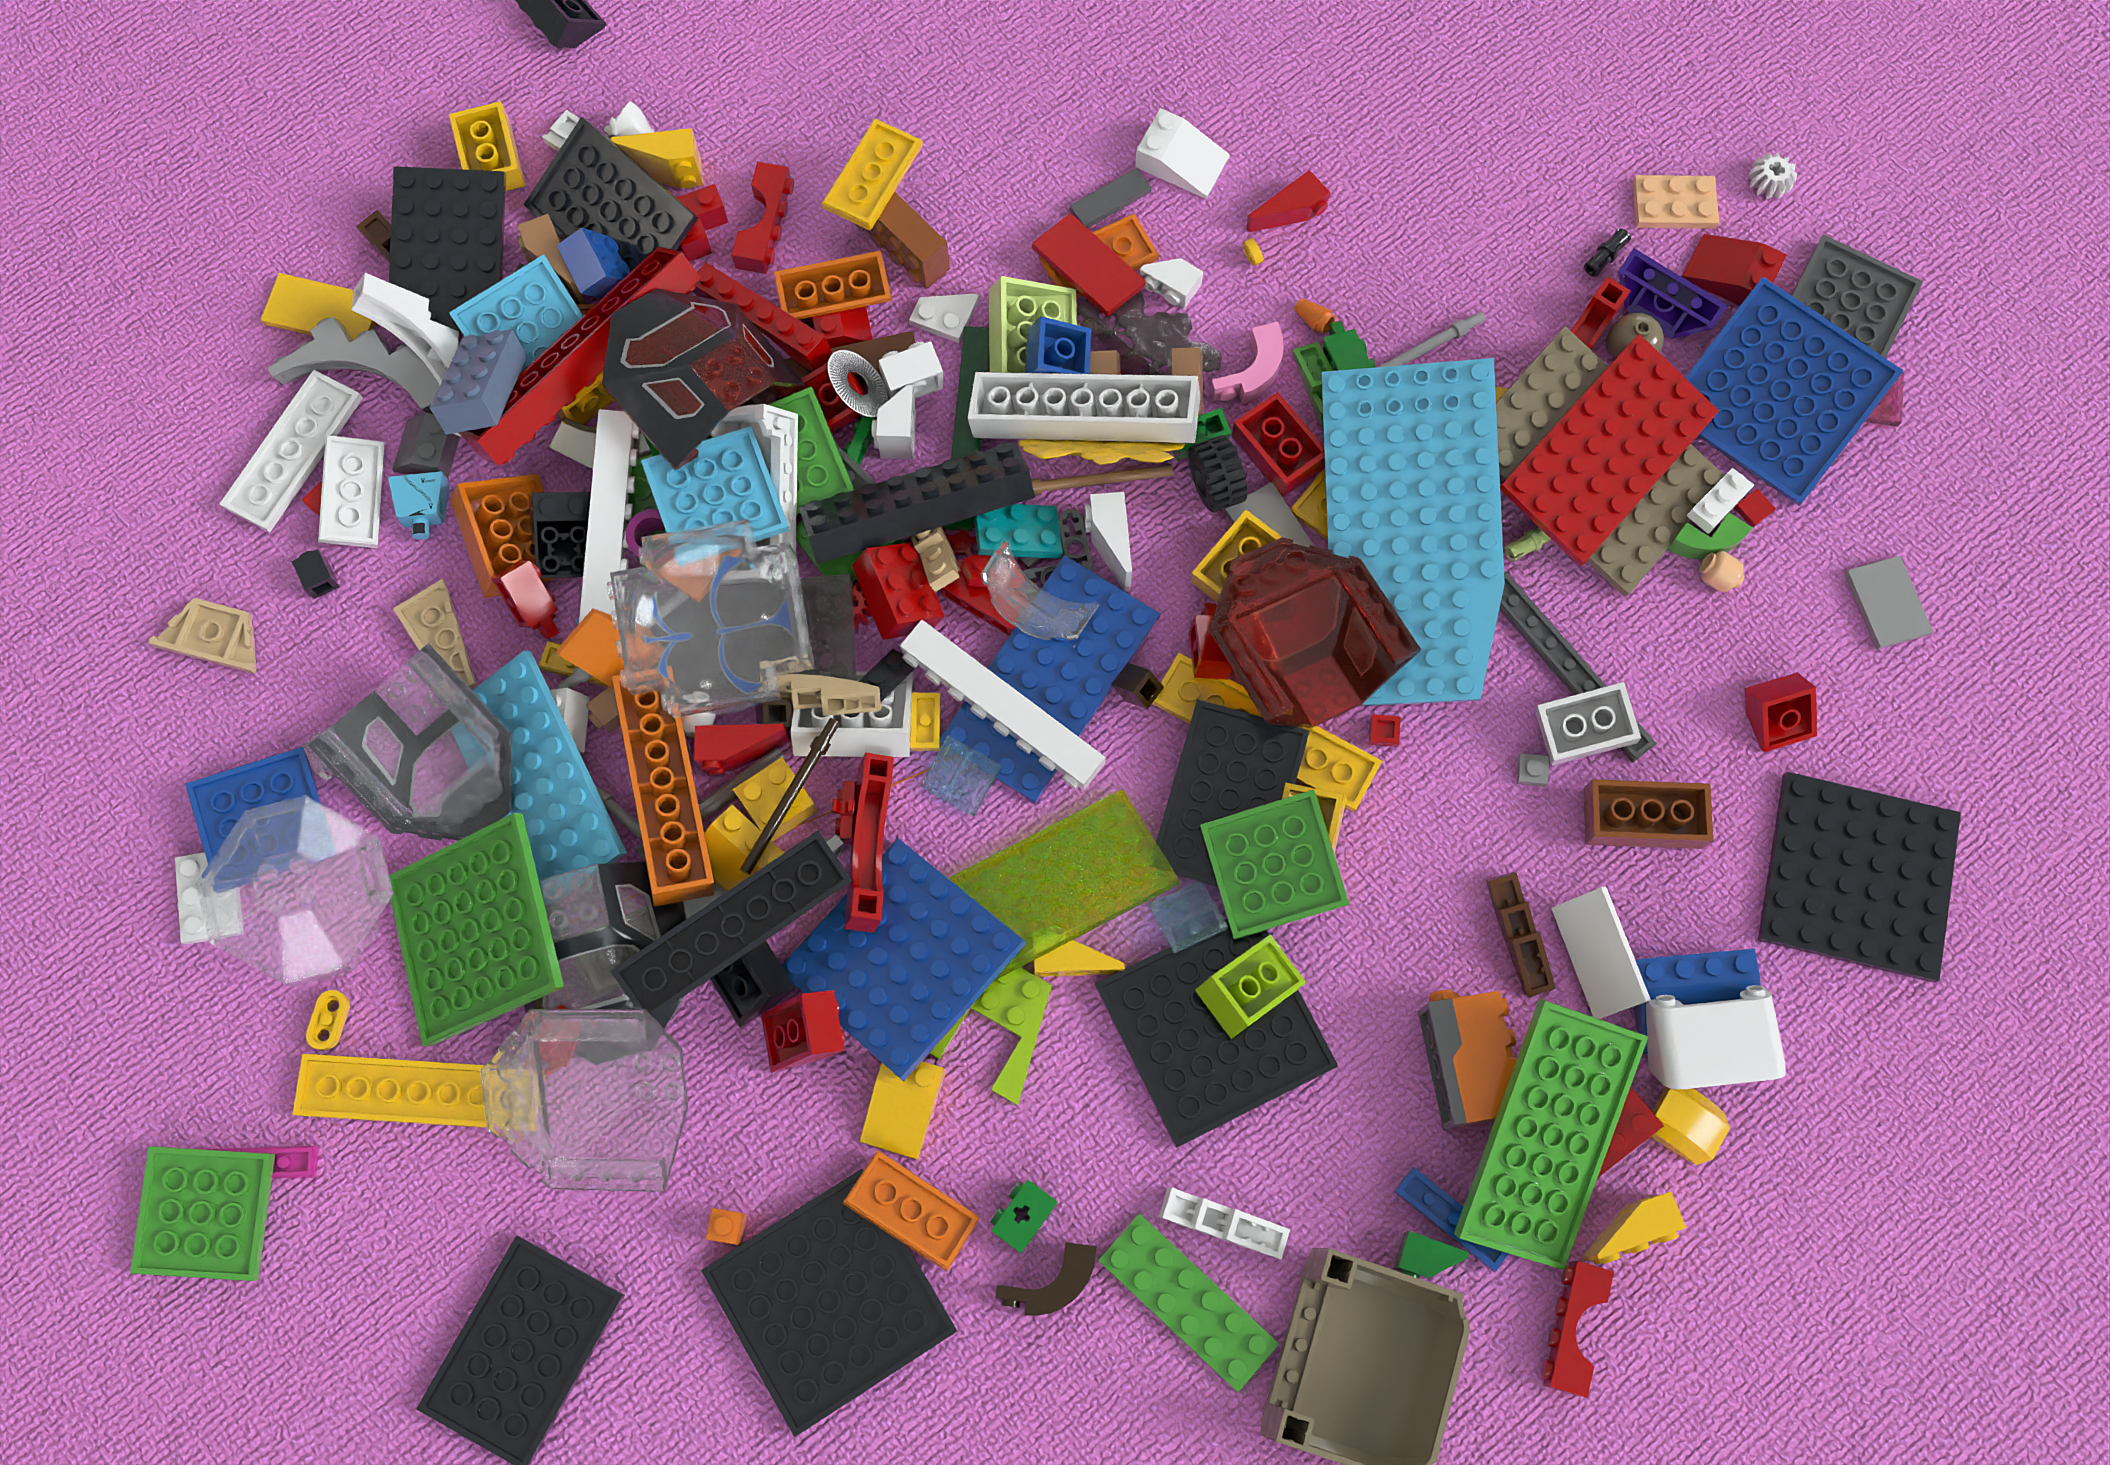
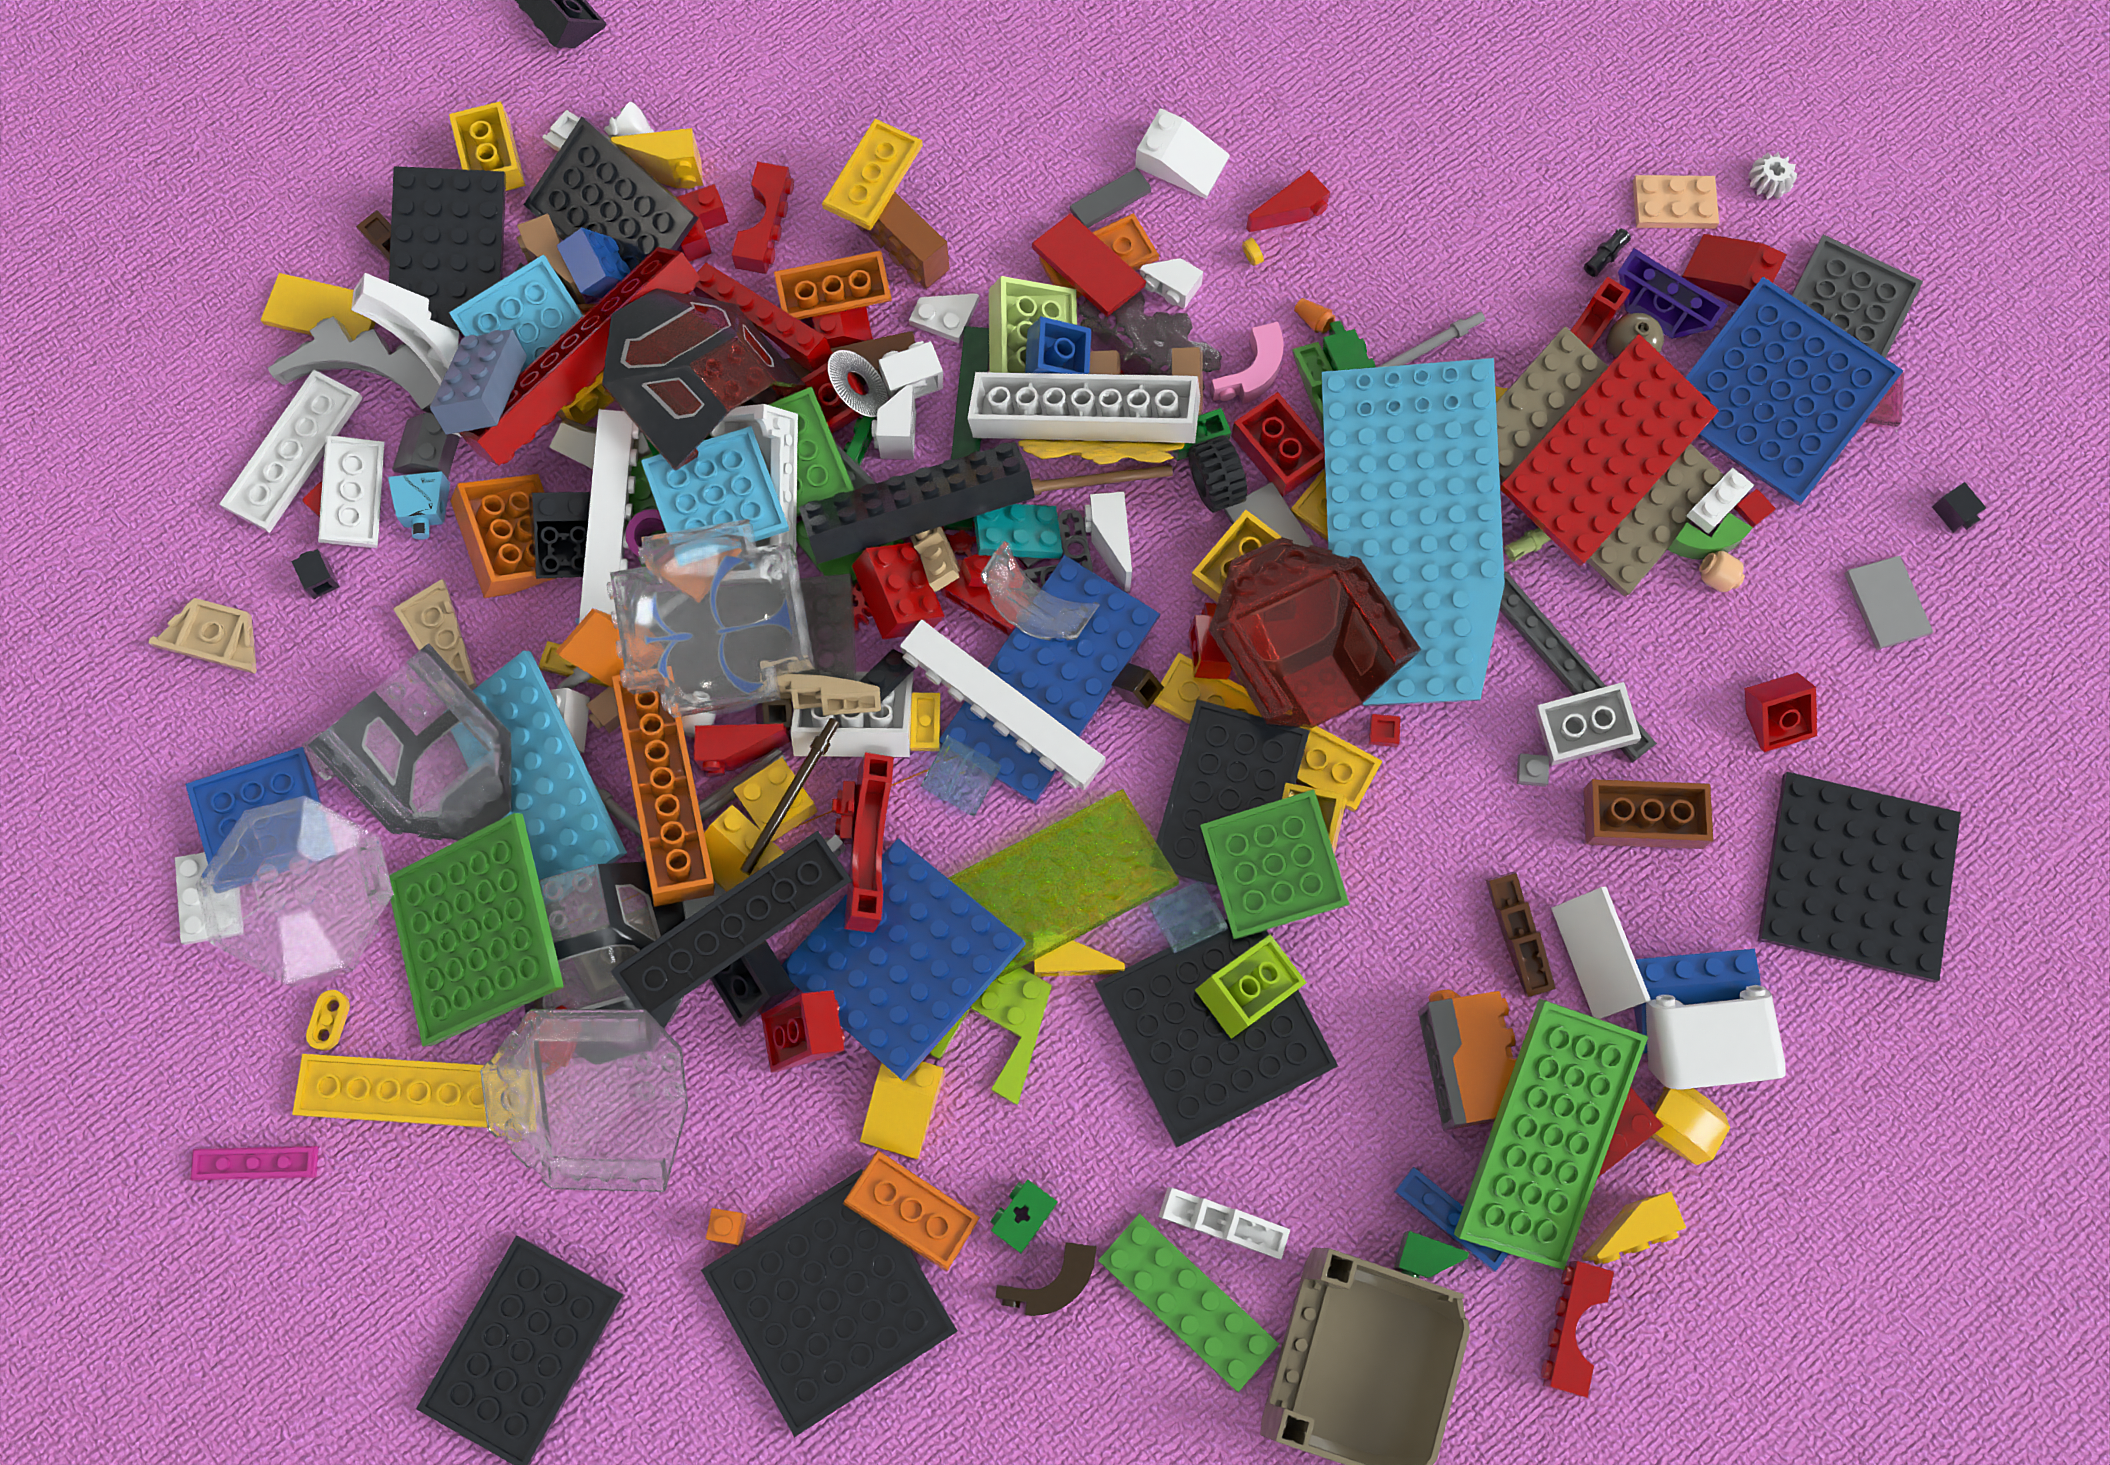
(202, 1213): bright green plate -> none
(527, 597): hinge -> none
(1959, 508): none -> black brick

